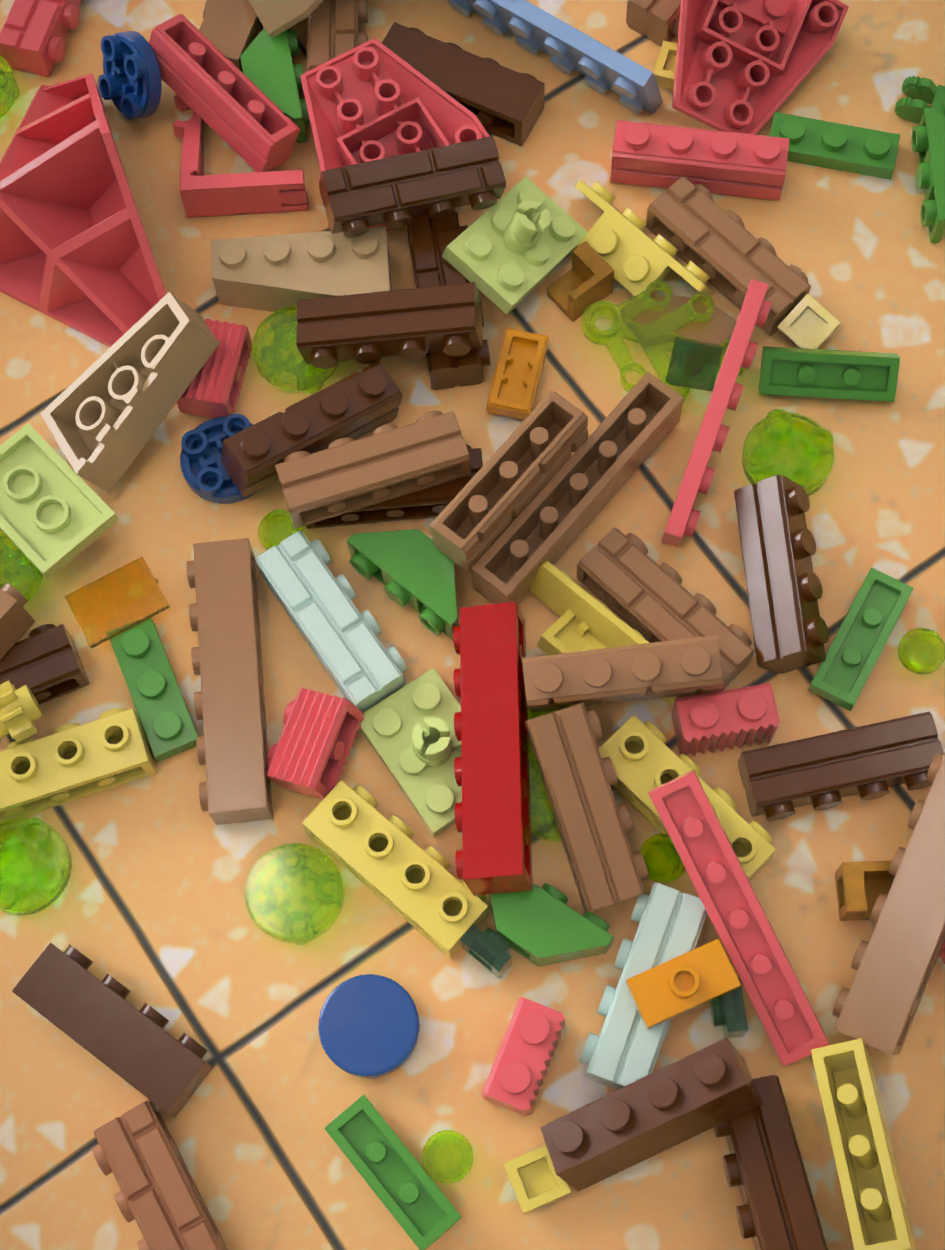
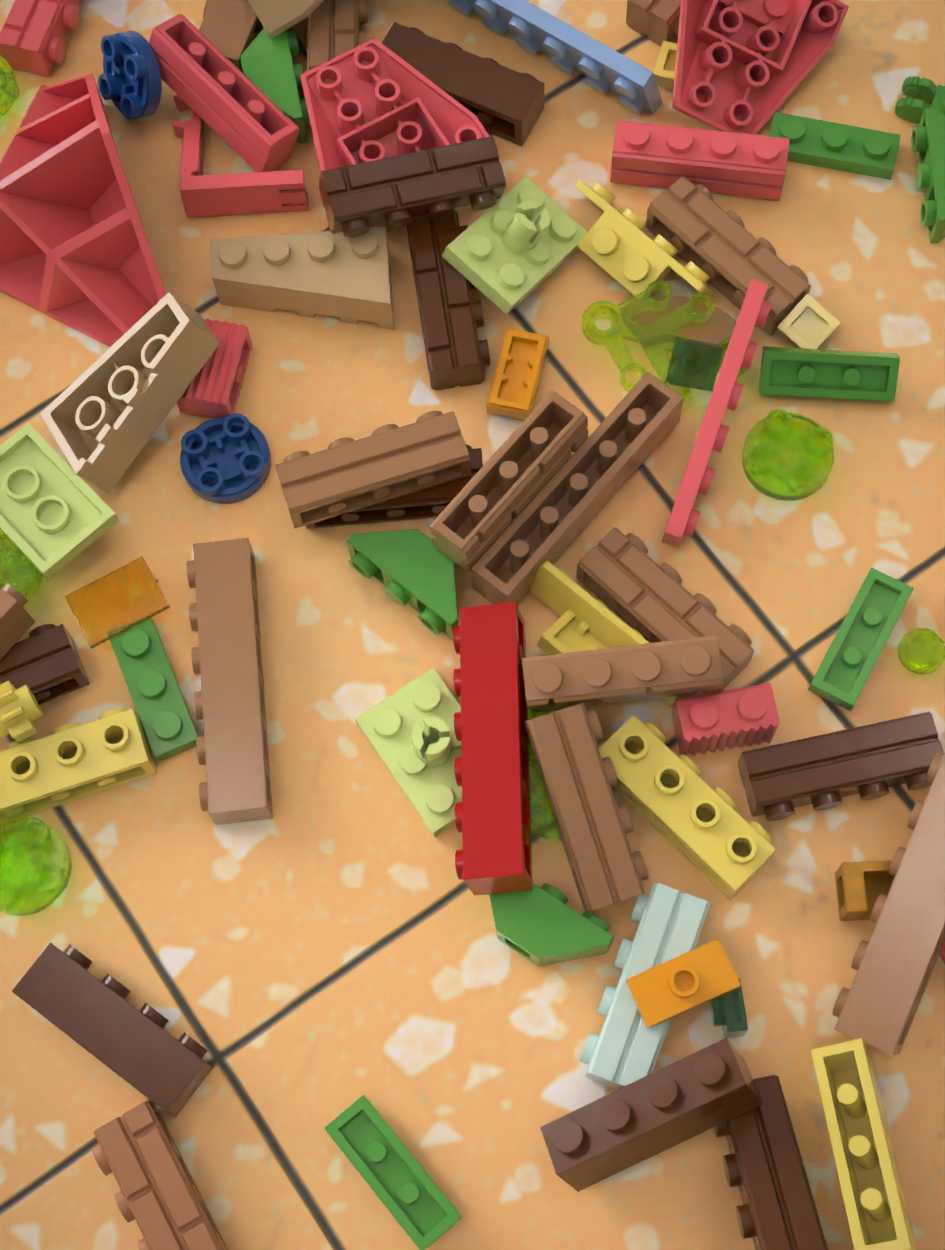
(275, 528): clear neon green plate -> none
(278, 356): clear neon green tile -> none
(294, 893): clear neon green tile -> none
(313, 743): coral brick -> none
(330, 621): light aqua brick -> none
(338, 411): reddish brown brick -> none
(369, 1026): blue tile -> none
(389, 325): reddish brown brick -> none
(395, 867): light yellow brick -> none
(447, 1156): clear neon green plate -> none
(488, 949): clear green plate -> none
(524, 1056): coral brick -> none
(535, 1179): light yellow plate -> none
(584, 284): pearl gold panel -> none
(662, 859): clear neon green plate -> none
(738, 918): coral plate -> none
(781, 575): brick -> none

